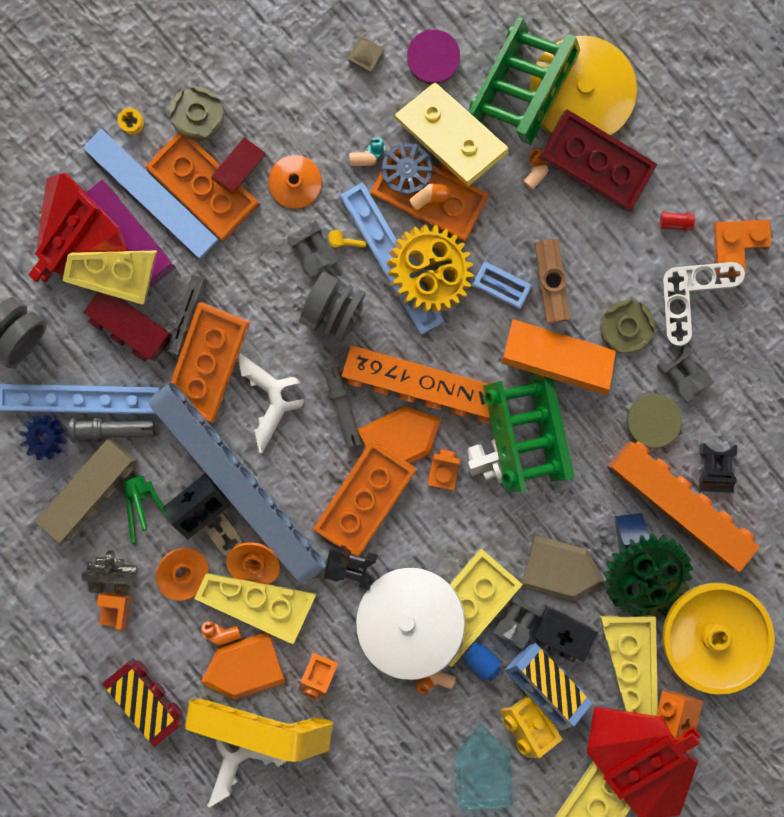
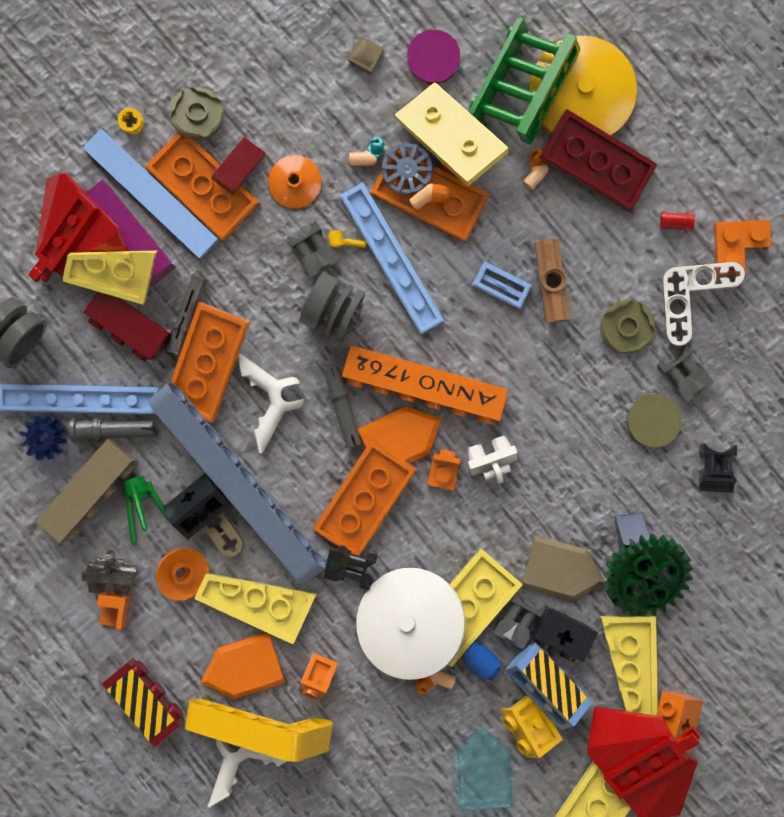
(219, 635): orange arm -> none
(253, 563): orange dish -> none
(420, 245): yellow gear -> none
(550, 426): green fence -> none
(559, 357): orange tile -> none
(684, 506): orange brick -> none
(718, 638): yellow dish -> none

